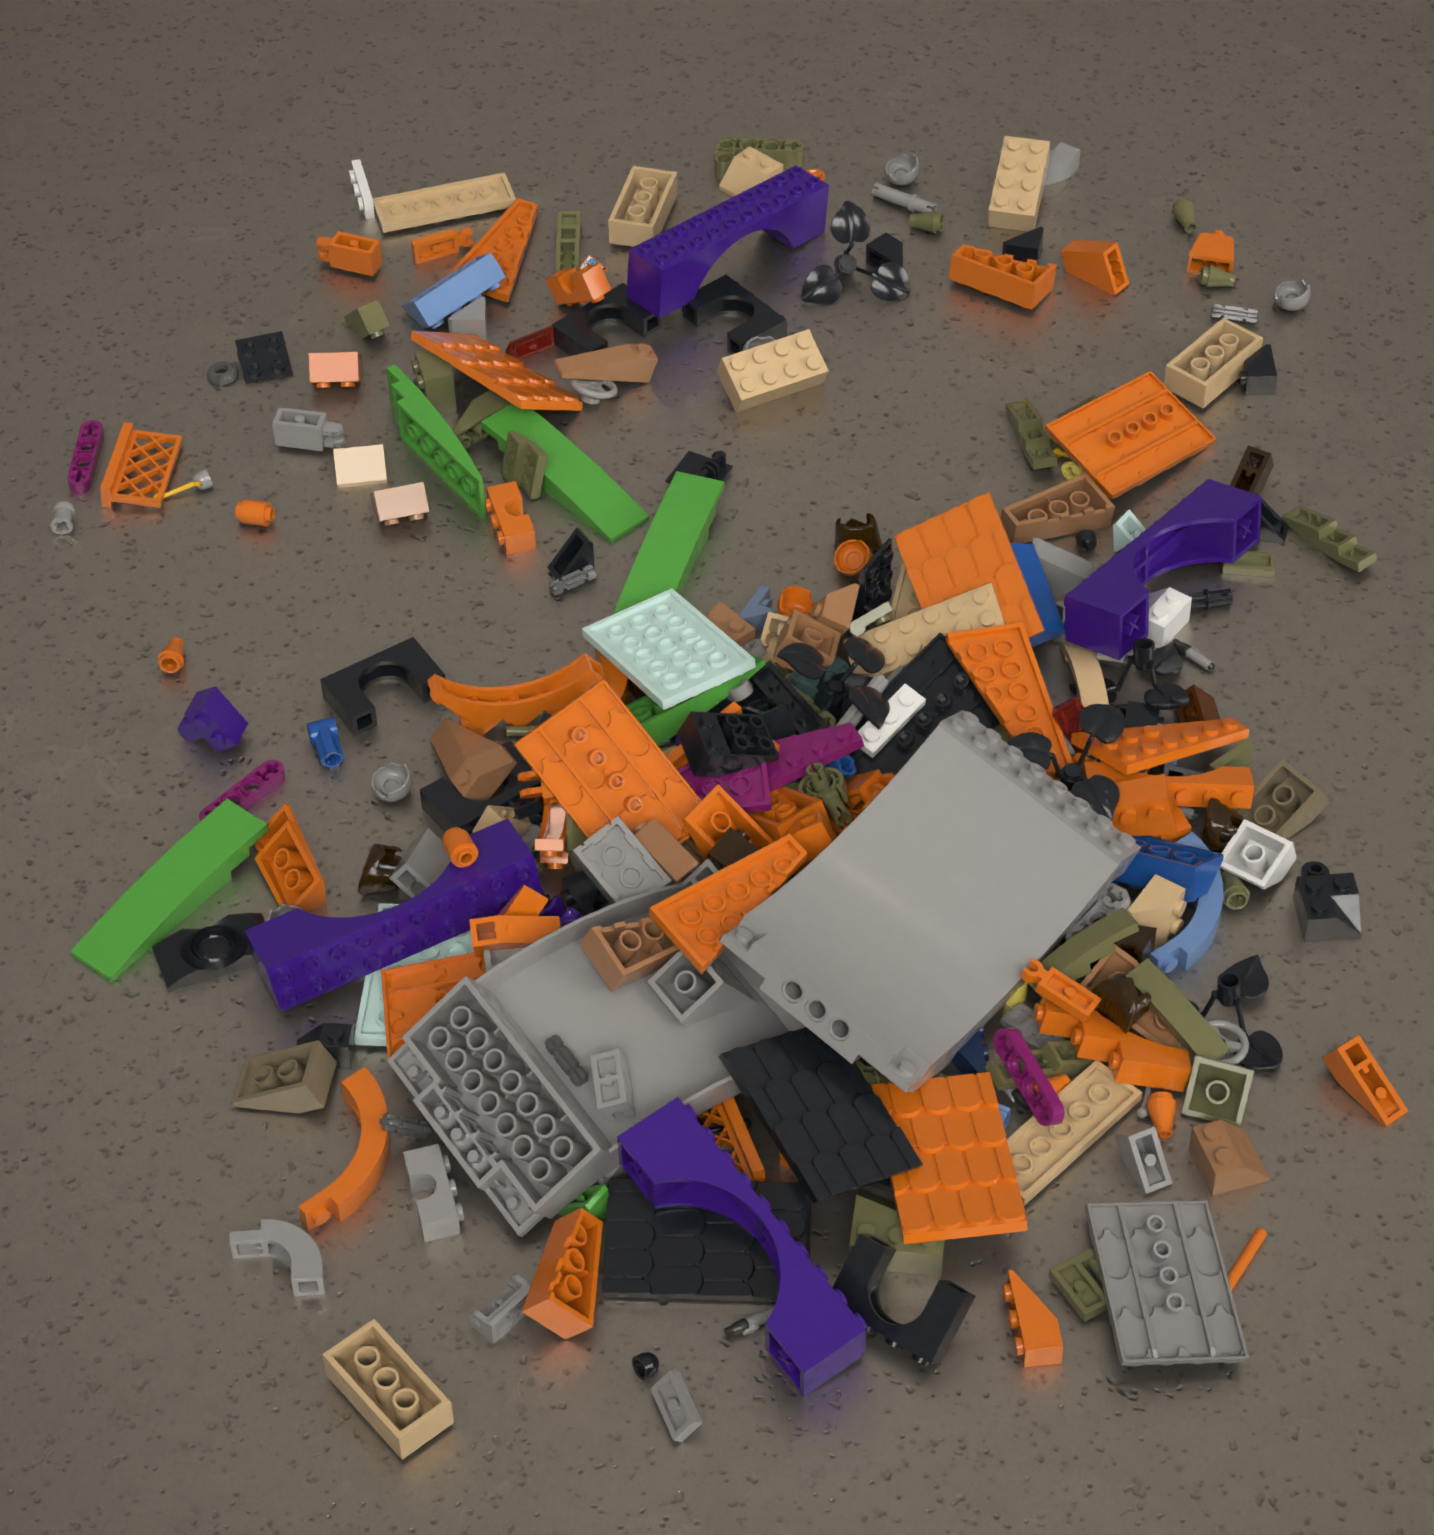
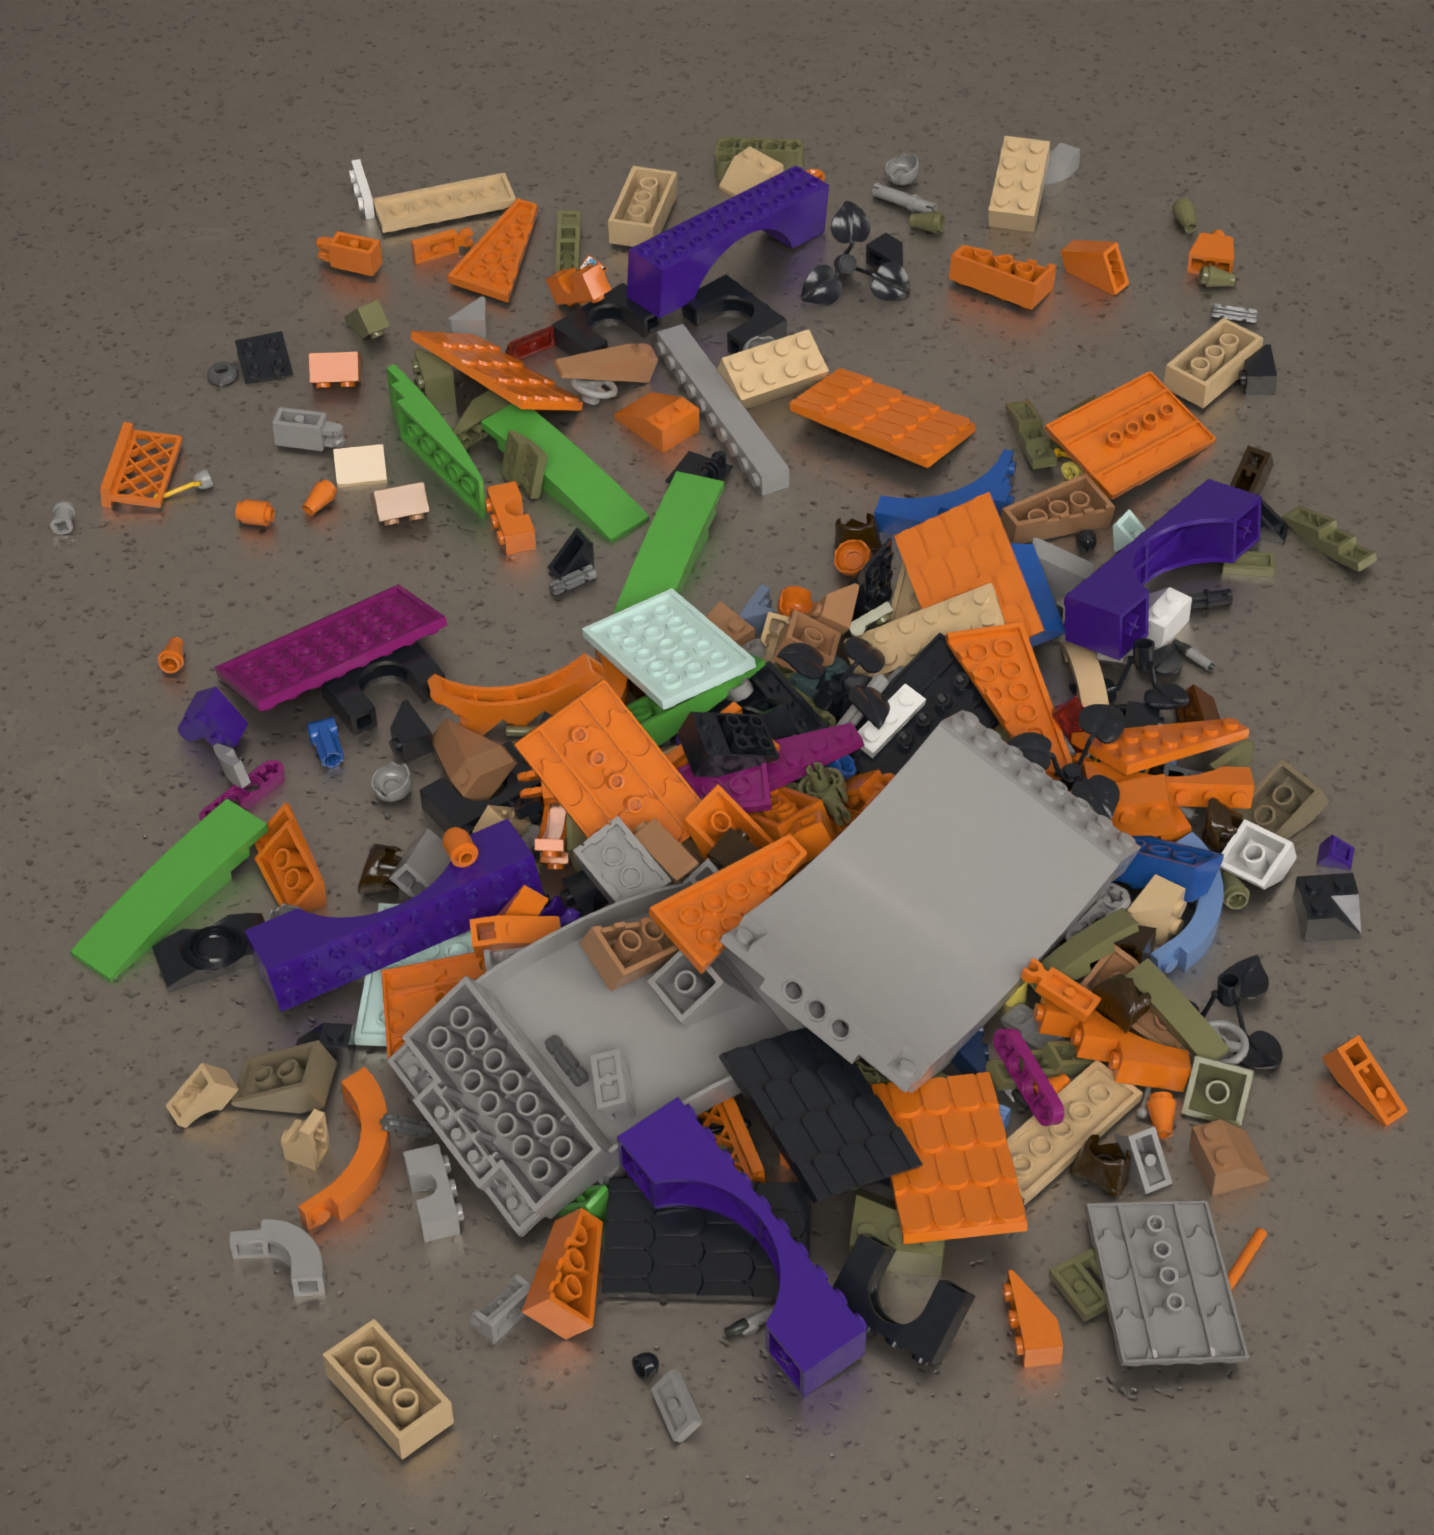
(85, 456): magenta beam -> none
(203, 1092): none -> tan arch
(231, 766): none -> light grey slope
(307, 1141): none -> tan arch
(319, 497): none -> orange cone
(330, 647): none -> magenta plate
(410, 734): none -> black slope
(455, 290): medium blue slope -> none
(661, 419): none -> orange slope
(722, 410): none -> light grey brick
(883, 417): none -> orange piece
(899, 514): none -> blue arch
(1025, 245): black slope -> none
(1103, 1165): none -> dark brown hair
(1292, 295): light grey hair -> none
(1314, 868): black plate -> none
(1335, 853): none -> dark purple slope

